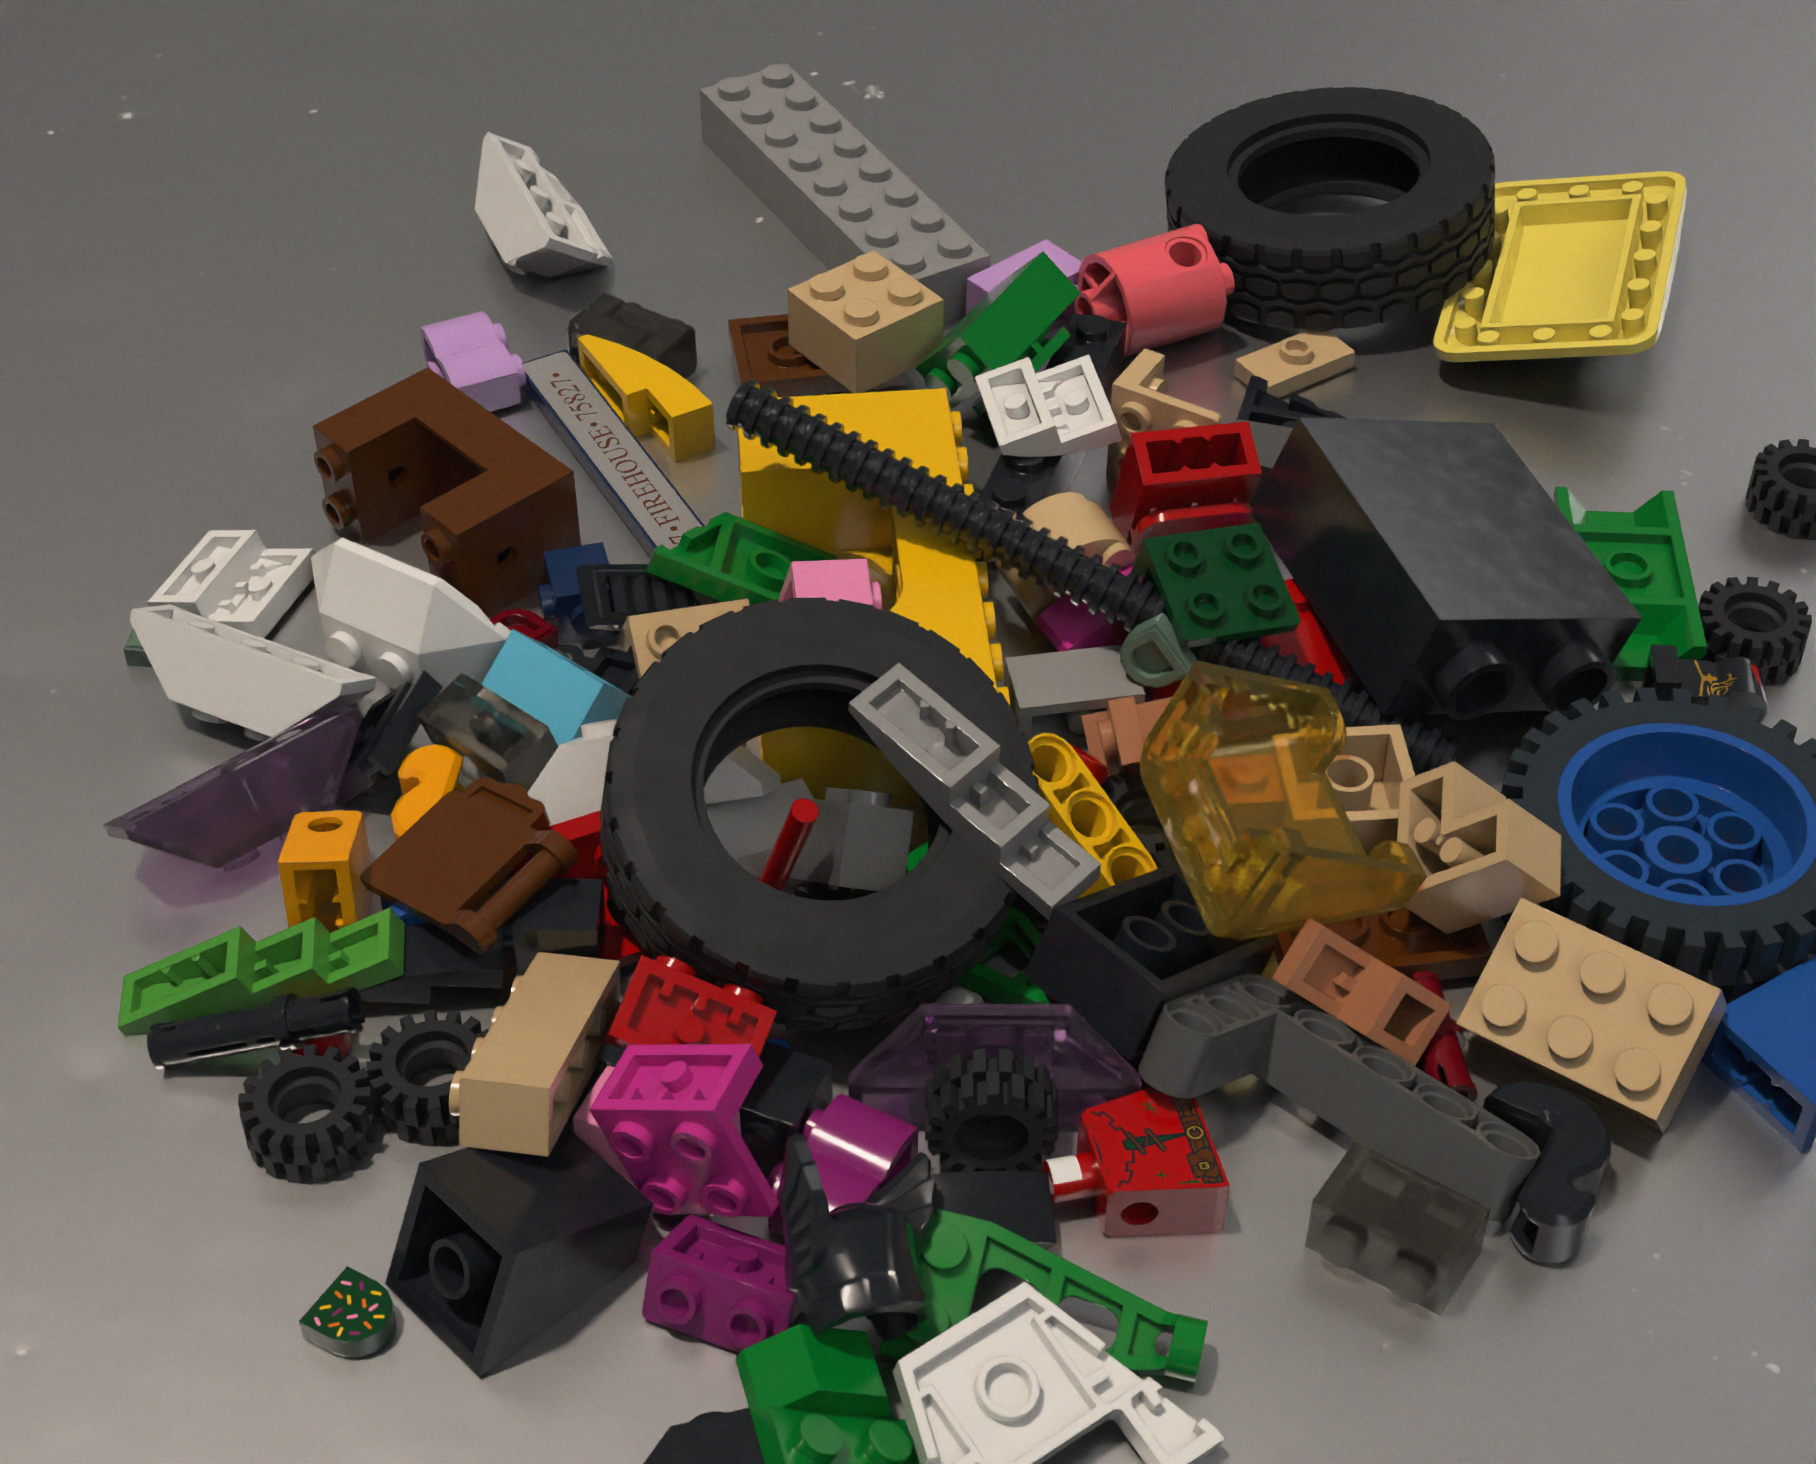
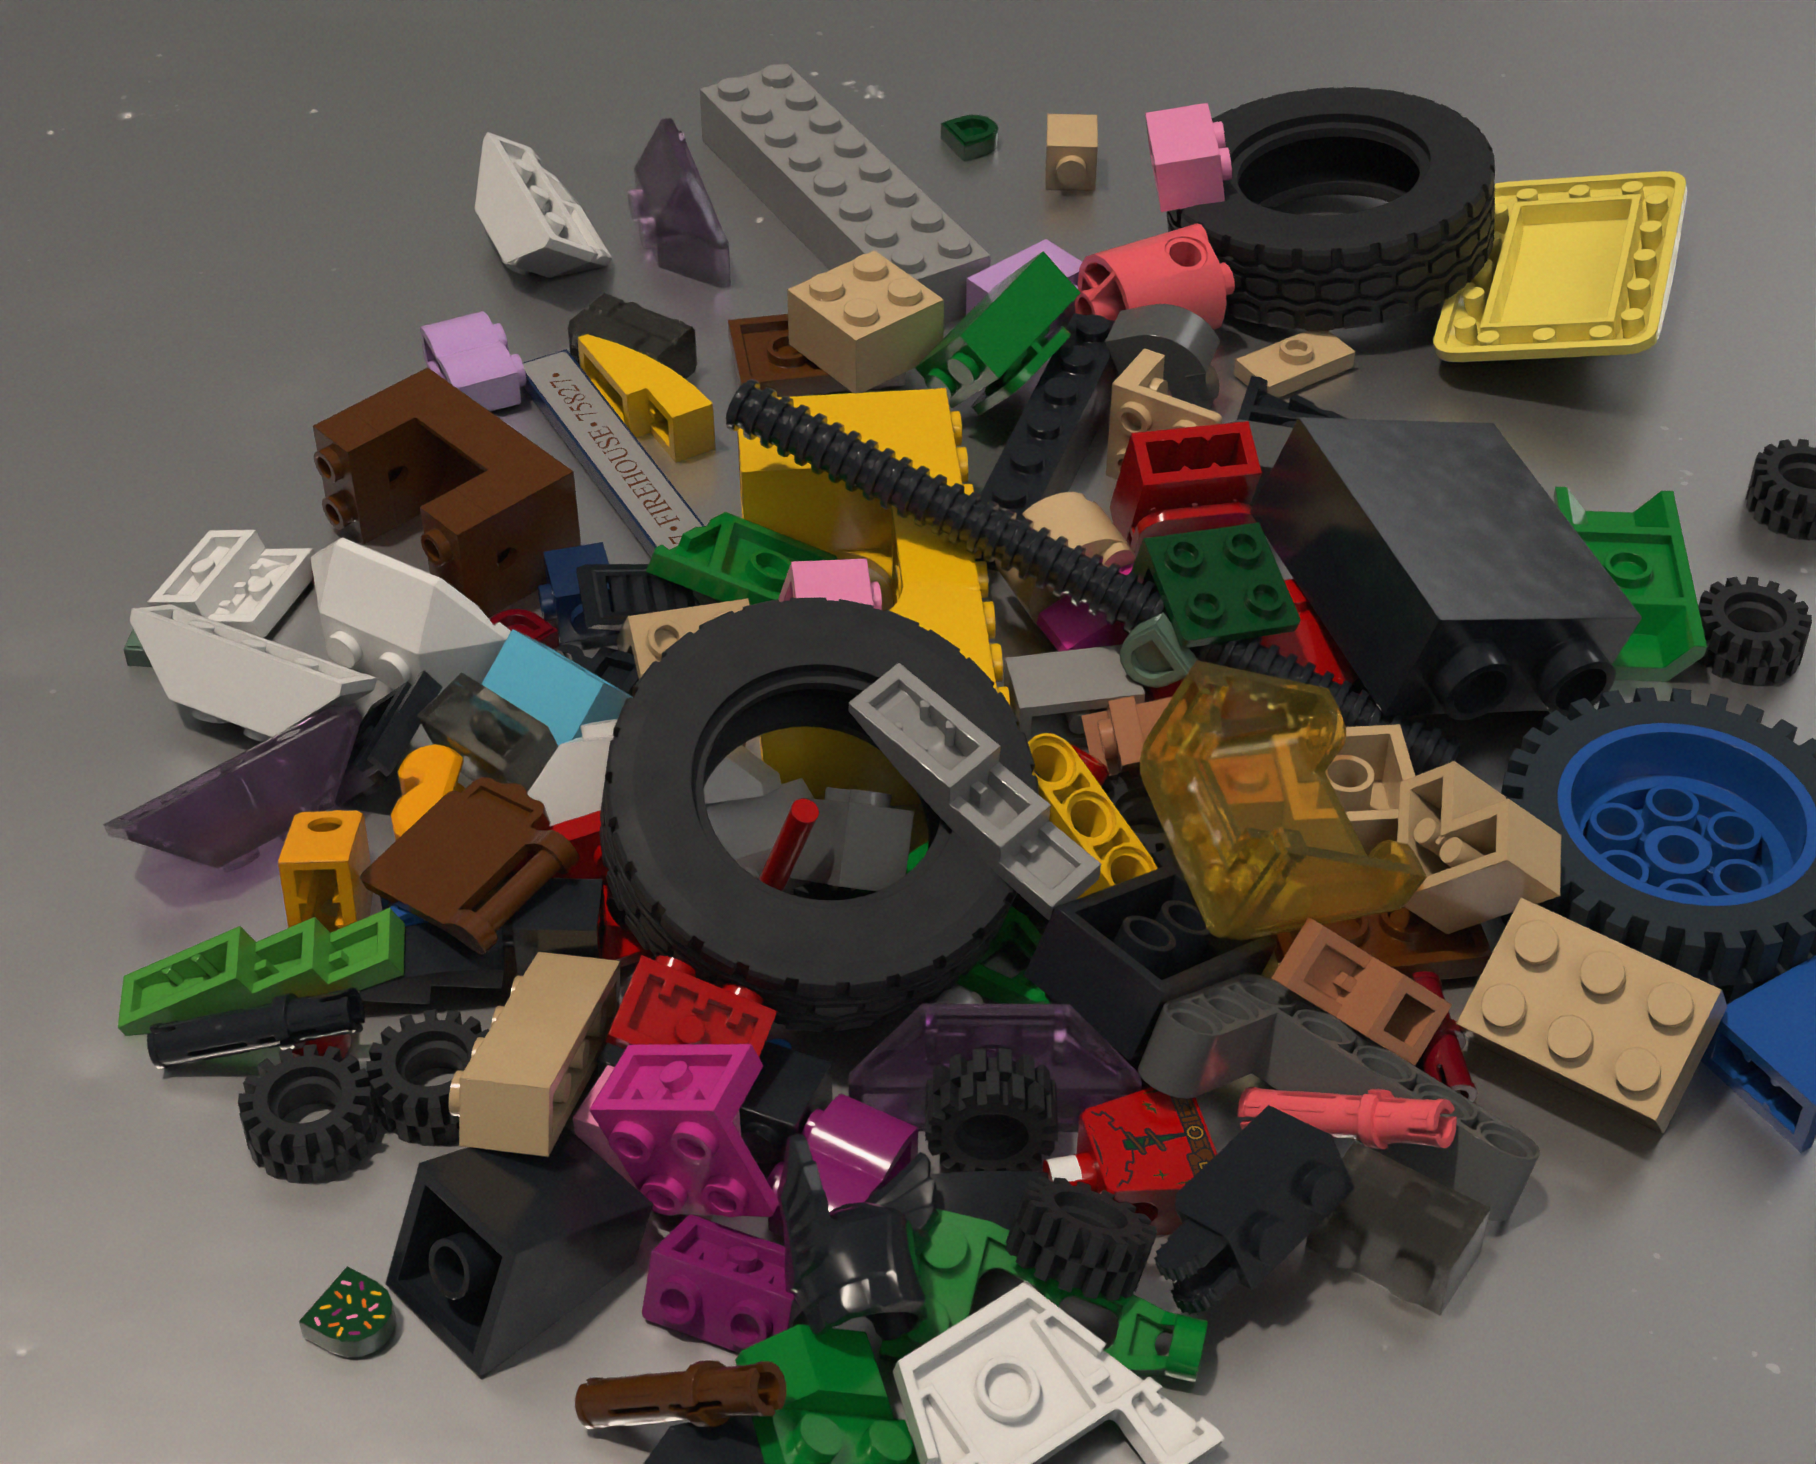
(677, 212): none -> clear purple wedge
(702, 1395): none -> reddish brown pin
(970, 136): none -> dark green tile
(1048, 410): white slope -> none
(1071, 152): none -> tan brick
(1080, 1238): none -> black tyre
(1180, 336): none -> dark grey brick
(1187, 156): none -> bright pink brick
(1251, 1208): none -> black hinge
(1368, 1118): none -> coral pin
(1568, 1174): black animal -> none
(1731, 678): black leg -> none

